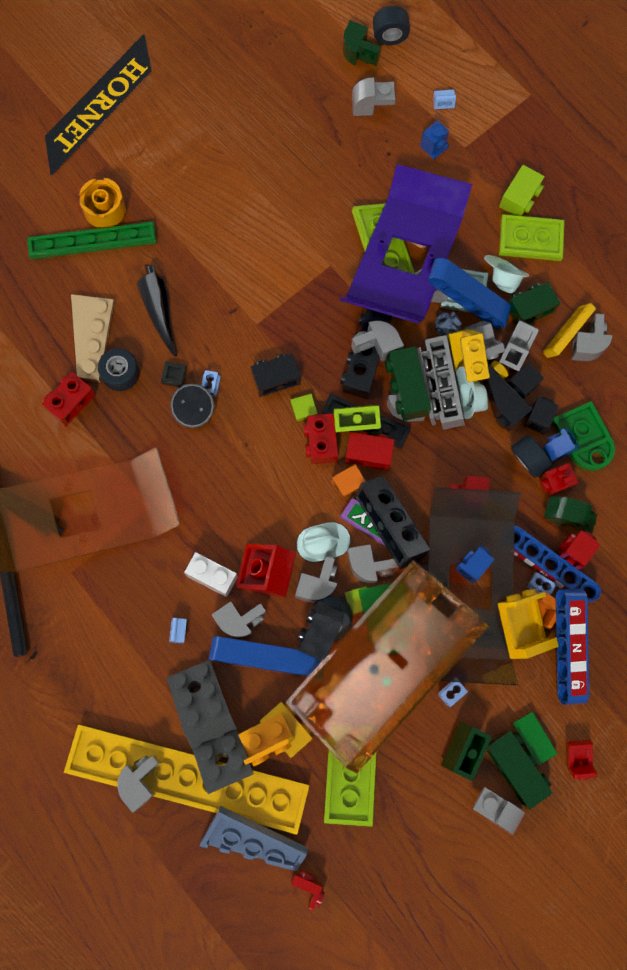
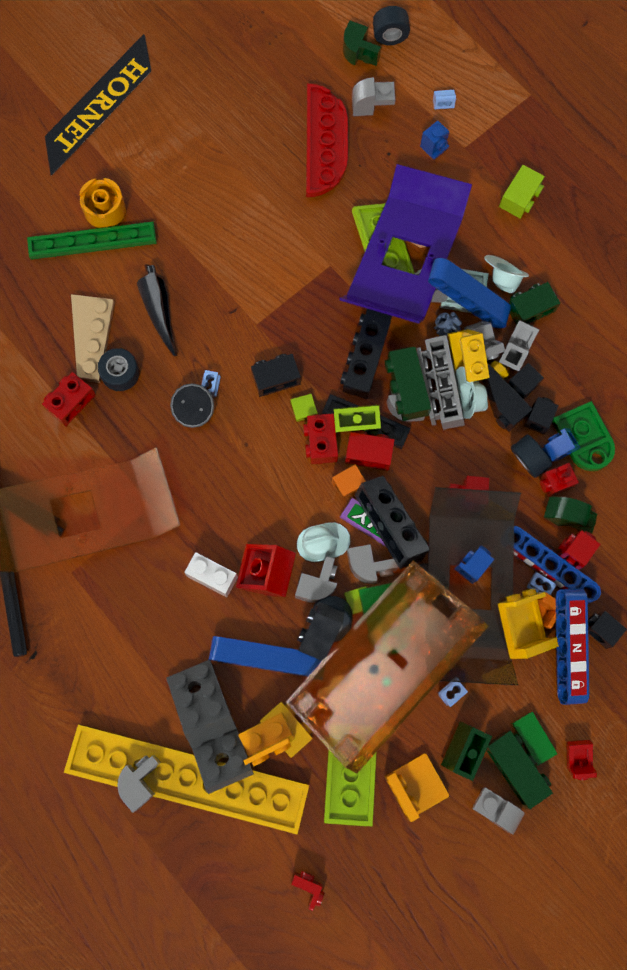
(173, 374): pearl dark grey tile -> none
(177, 630): light blue piece -> none
(235, 625): light grey brick -> none
(238, 834): sand blue wing -> none
(325, 141): none -> red plate
(380, 335): light grey brick -> none
(417, 786): none -> light orange bracket
(531, 237): lime tile -> none
(569, 330): yellow tile -> none
(592, 344): light grey brick -> none
(605, 629): none -> black brick

